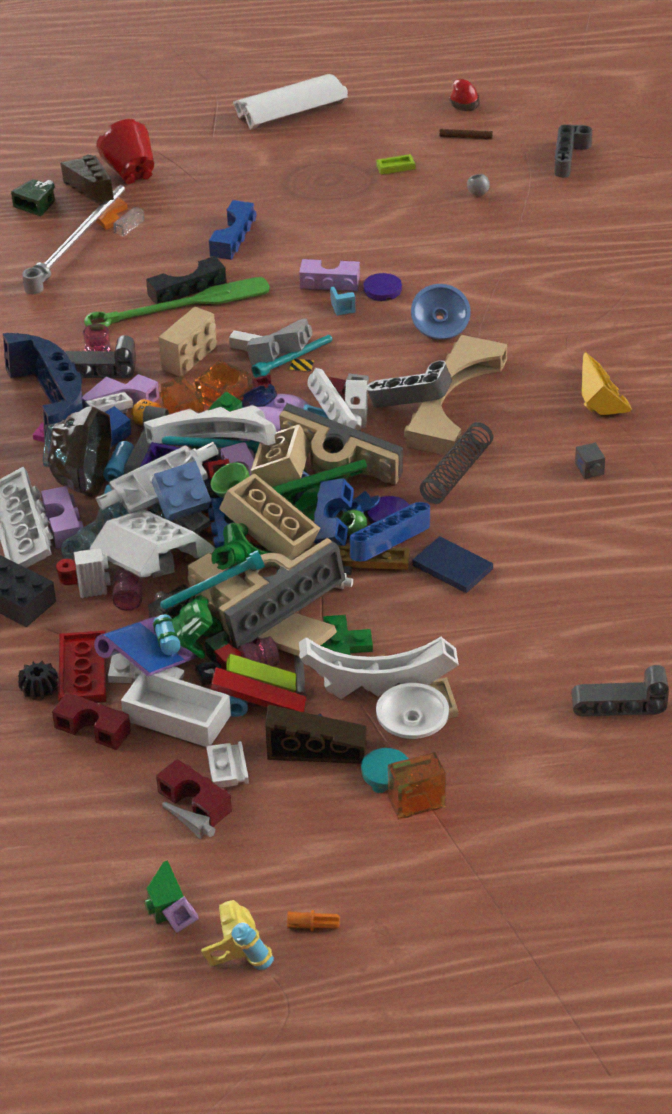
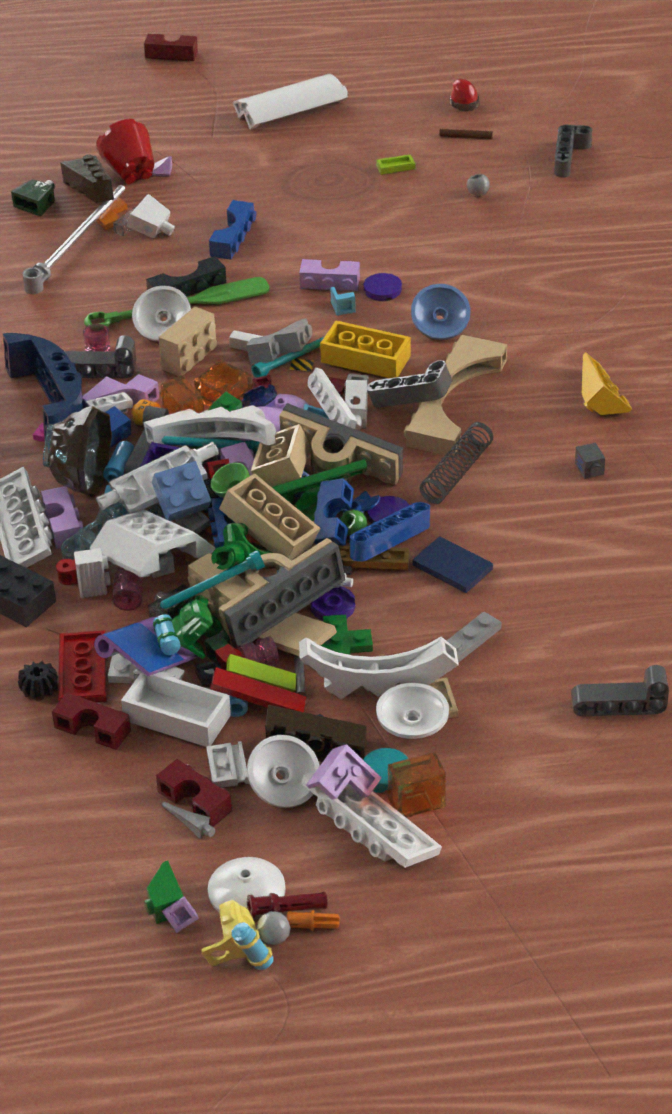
(150, 218): none -> white torso
(155, 305): none -> white dish
(163, 167): none -> lavender slope
(182, 49): none -> dark red arch
(243, 878): none -> white dish
(273, 928): none -> light grey piece
(275, 903): none -> dark red pin
(284, 756): none -> white dish
(334, 602): none -> dark purple tile
(344, 768): none -> lavender panel
(365, 349): none -> yellow brick
(376, 825): none -> white plate
(474, 634): none -> light grey plate

